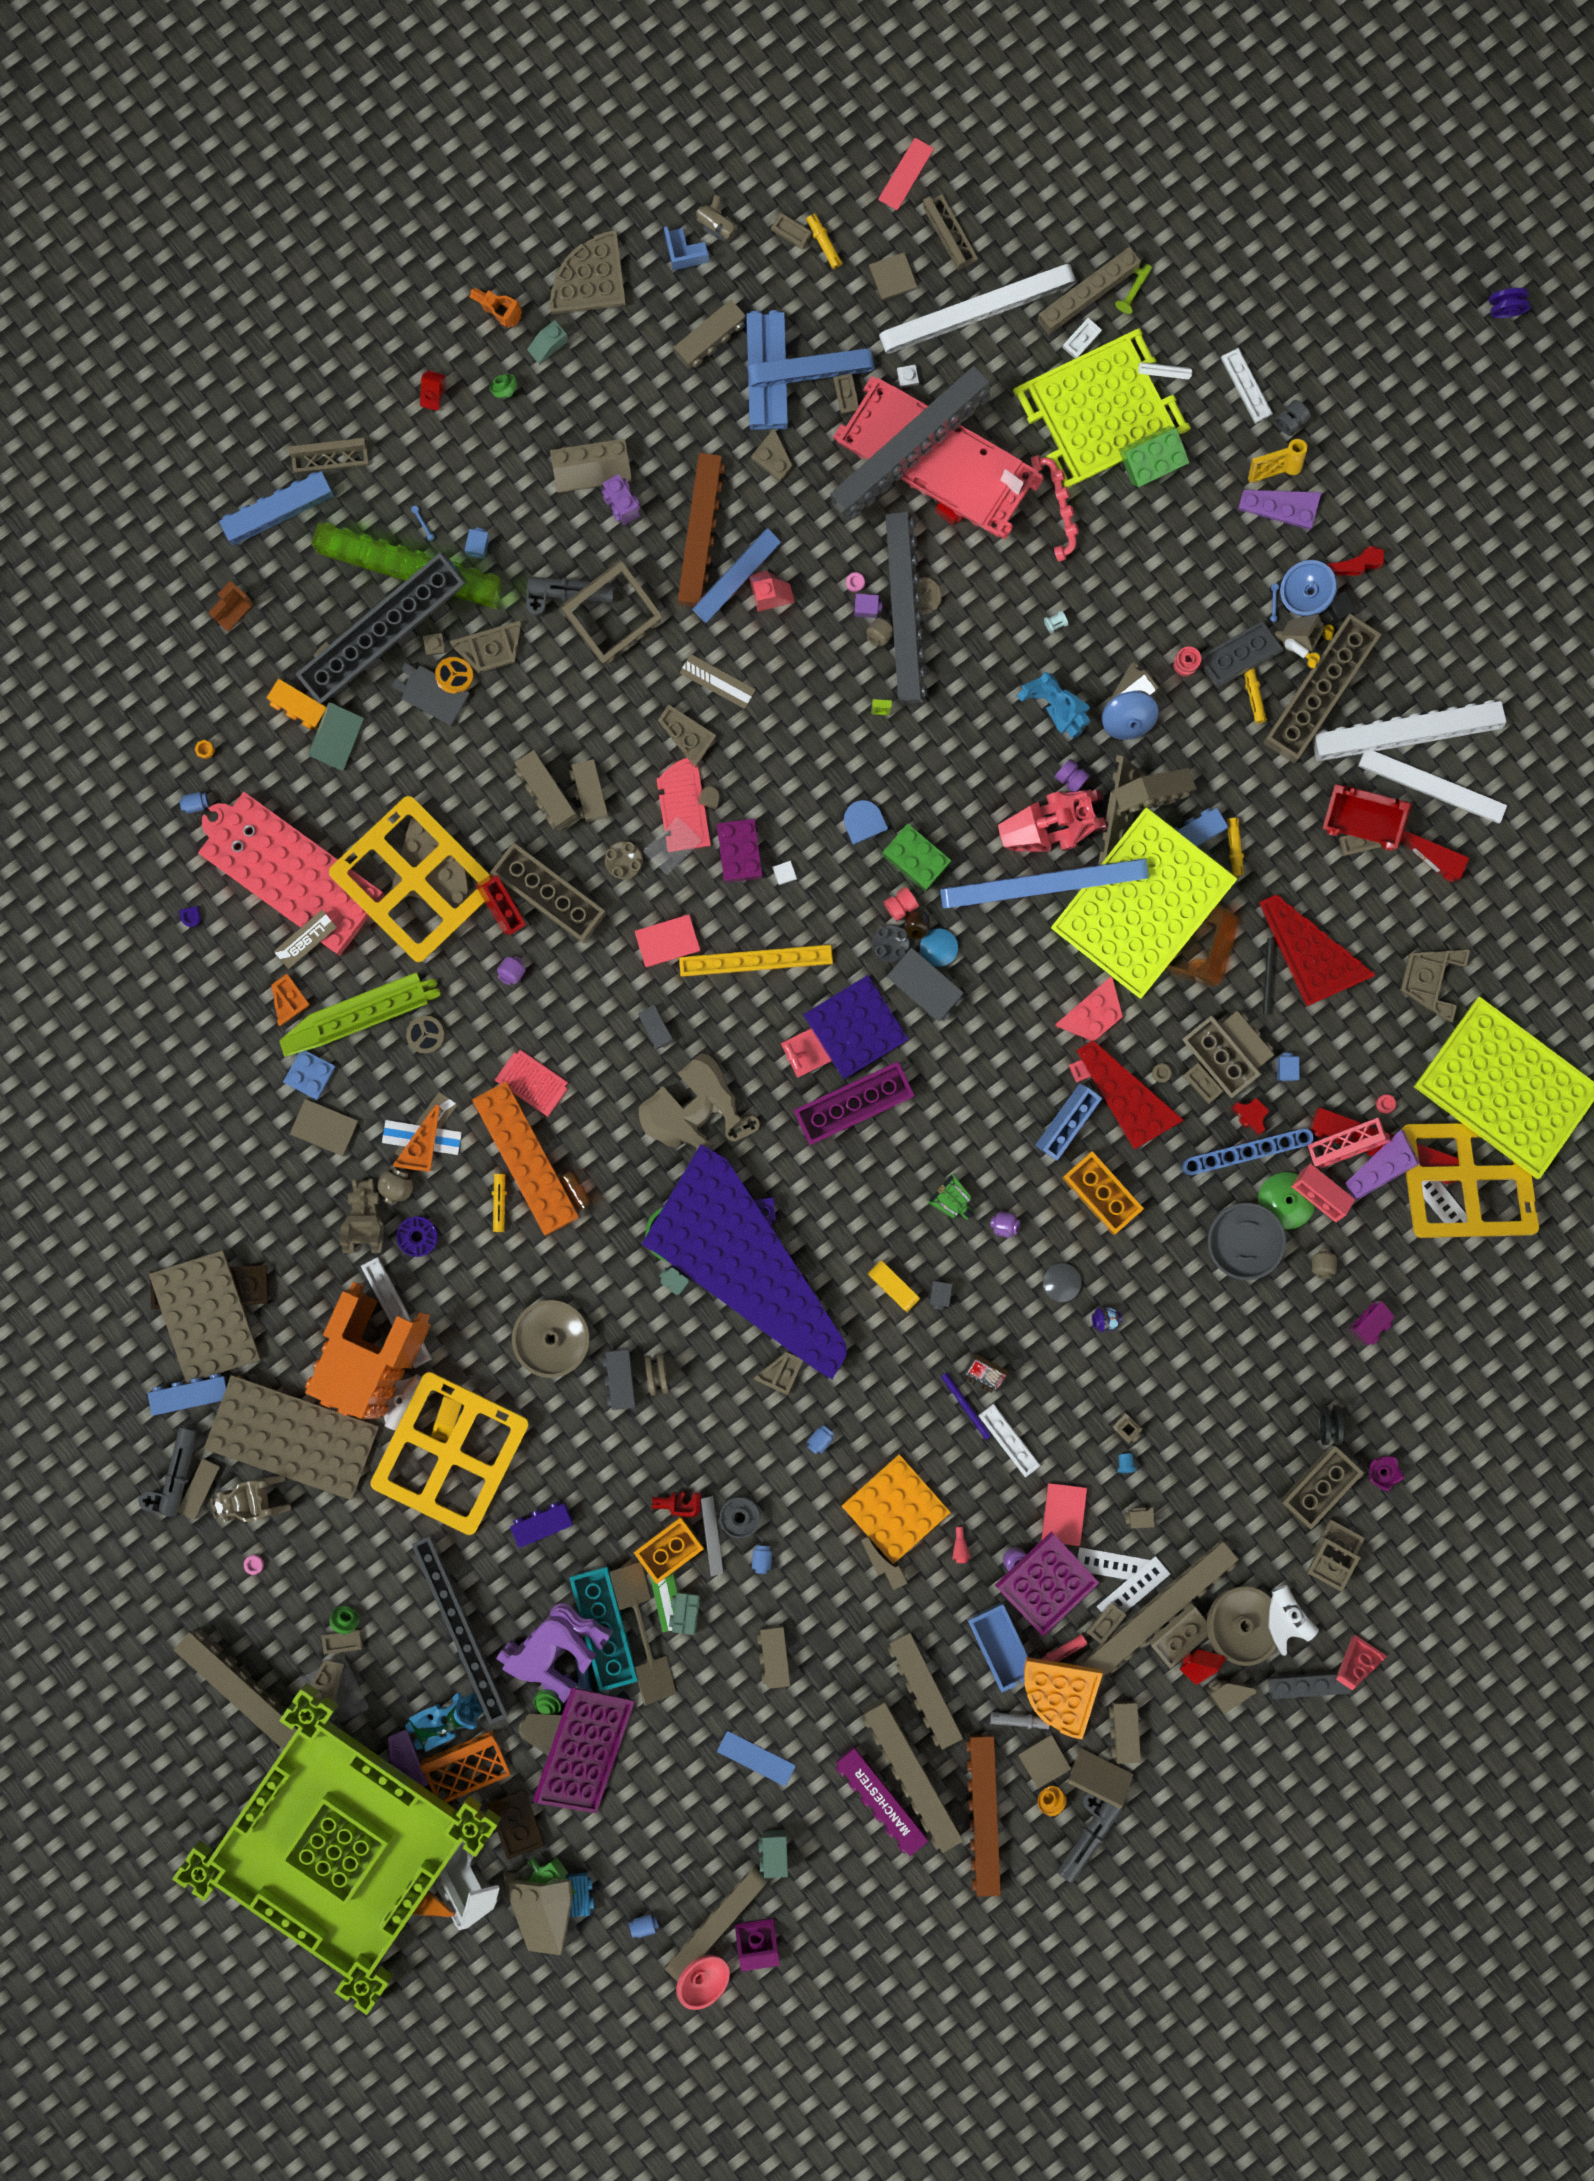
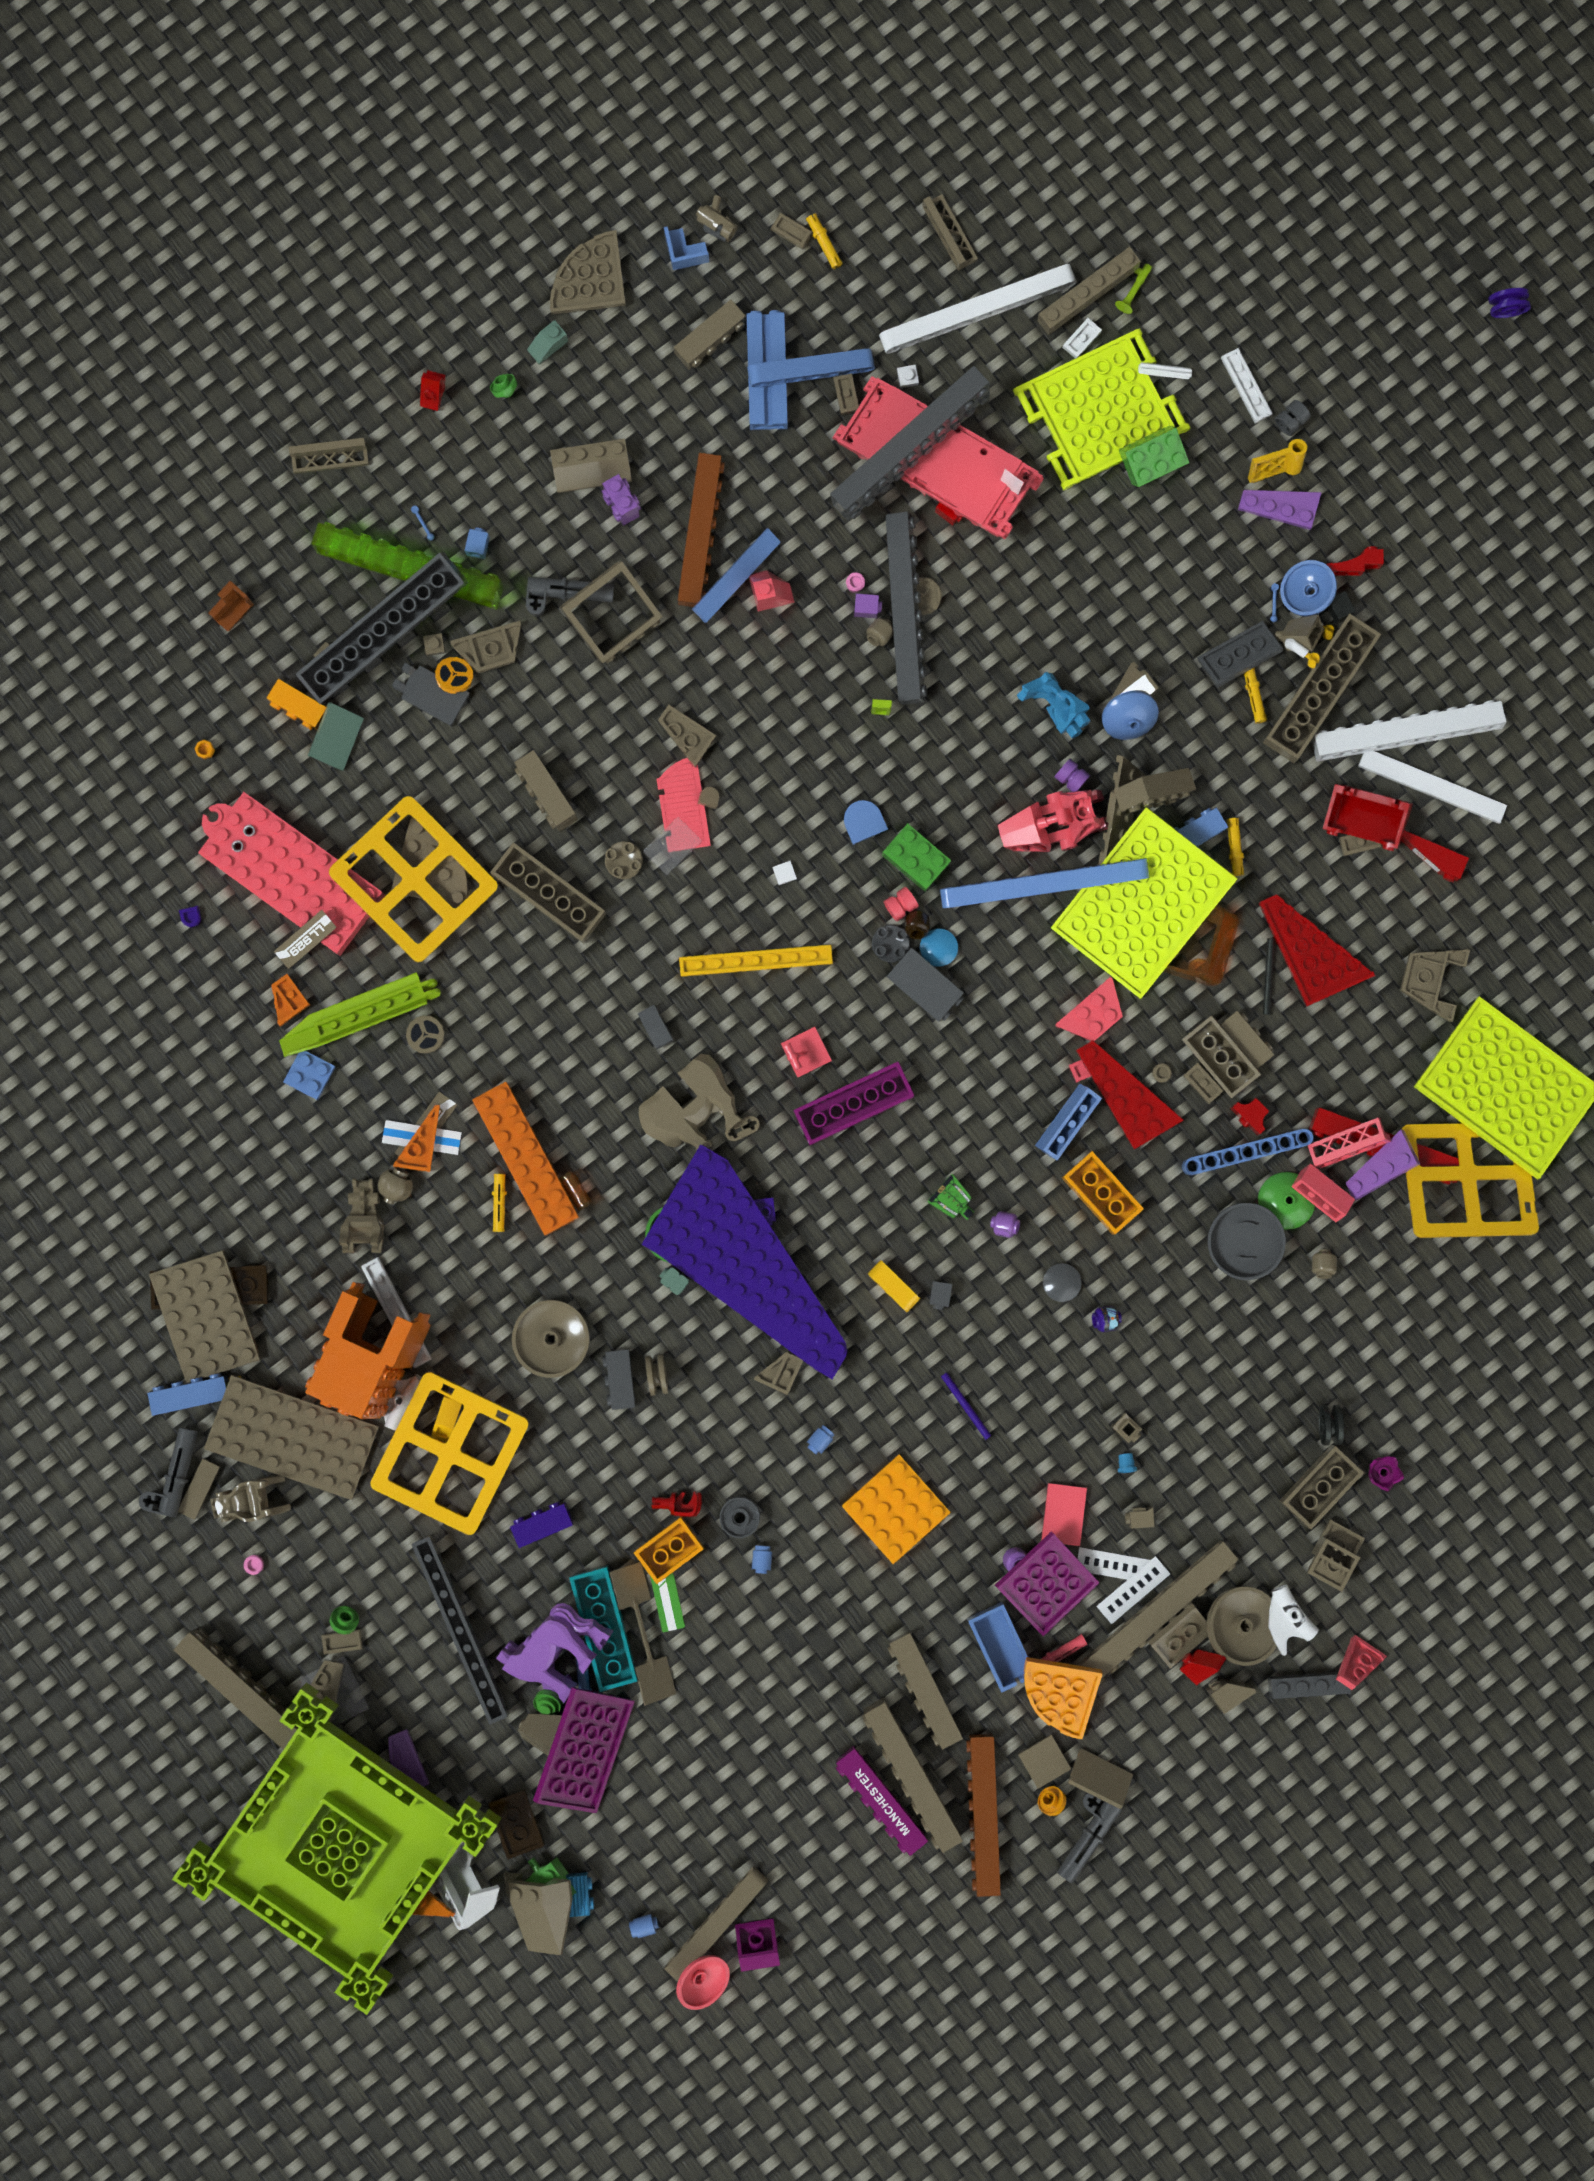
(194, 802): medium blue brick -> none
(276, 508): medium blue brick -> none
(324, 1127): dark tan tile -> none
(429, 1236): dark purple wheel -> none
(459, 1714): dark azure hips -> none
(461, 1751): orange fence -> none
(491, 302): orange piece -> none
(500, 904): red brick -> none
(511, 970): medium lavender head -> none
(533, 1082): coral window -> none
(589, 791): dark tan brick -> none
(667, 941): coral tile -> none
(685, 1612): sand green brick -> none
(712, 1536): white sticker -> none
(717, 681): dark tan sticker -> none
(739, 851): magenta brick -> none
(756, 1758): medium blue sticker -> none
(772, 456): dark tan wing -> none
(774, 1657): dark tan brick -> none
(774, 1856): sand green brick -> none
(855, 1027): dark purple plate -> none
(893, 276): dark tan tile -> none
(894, 1573): dark tan slope -> none
(906, 174): coral sticker -> none
(961, 1552): coral cone -> none
(984, 1372): slope -> none
(1009, 1440): white tile -> none
(1018, 1720): light grey pin -> none
(1055, 621): light aqua bush -> none
(1066, 511): coral bar -> none
(1106, 1623): dark tan plate -> none
(1125, 1732): dark tan brick -> none
(1187, 661): coral wheel -> none
(1287, 1067): medium blue brick -> none
(1372, 1323): magenta slope -> none
(1386, 1104): coral tile -> none
(1443, 1202): white sticker -> none

